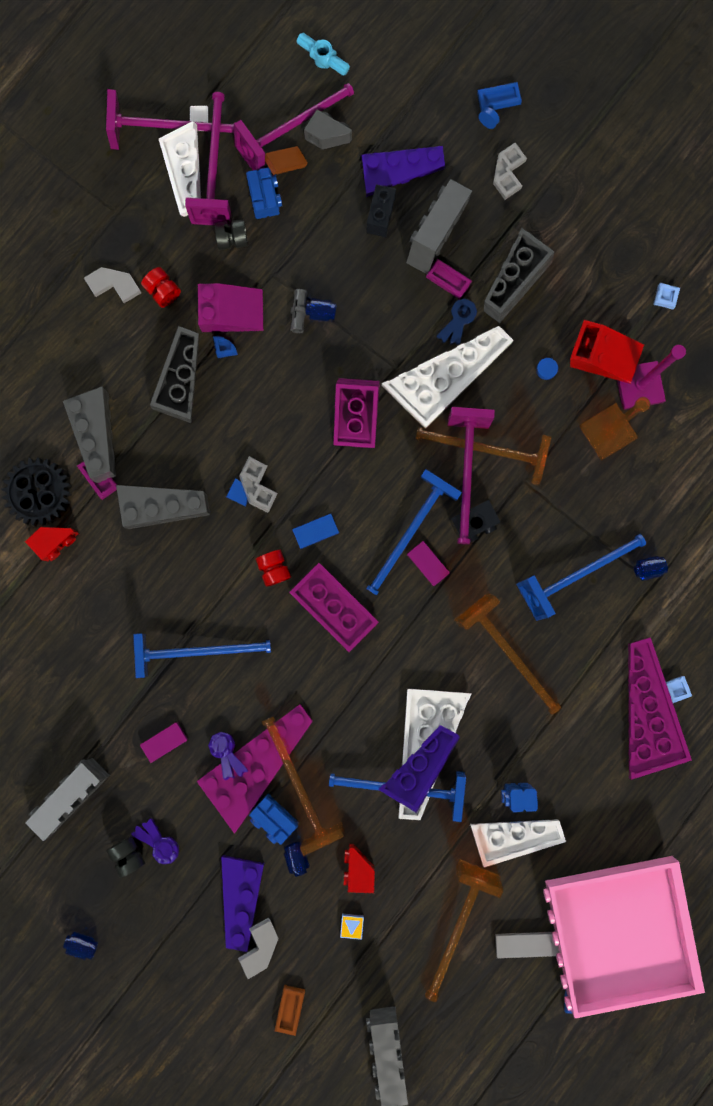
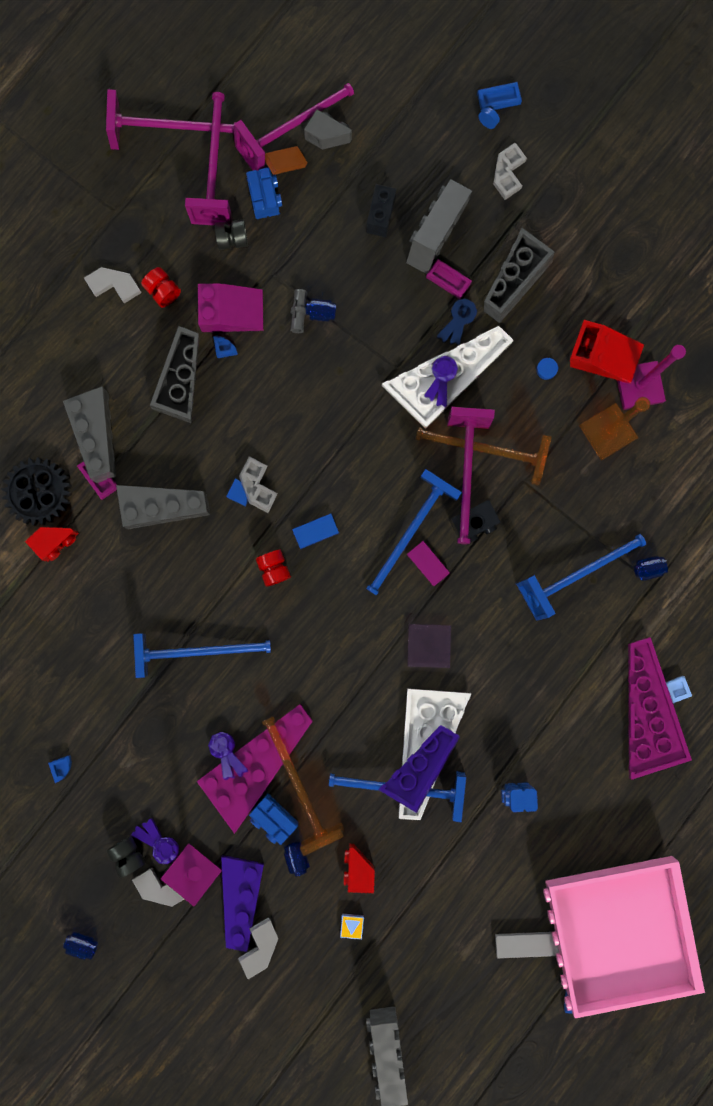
(60, 768): none -> blue tile
(67, 798): wedge -> none
(152, 889): none -> light grey tile
(164, 742): magenta tile -> none
(182, 163): white wing -> none
(191, 875): none -> magenta tile
(199, 113): white sticker -> none
(289, 1010): dark orange tile -> none
(323, 61): medium azure axle -> none
(333, 607): magenta plate -> none
(356, 412): magenta slope -> none
(400, 166): dark purple wing -> none
(429, 646): none -> clear purple tile
(444, 370): none -> dark purple piece
(477, 613): clear orange tile -> none
(478, 880): clear orange tile -> none
(513, 839): white wing -> none
(666, 296): light blue tile -> none

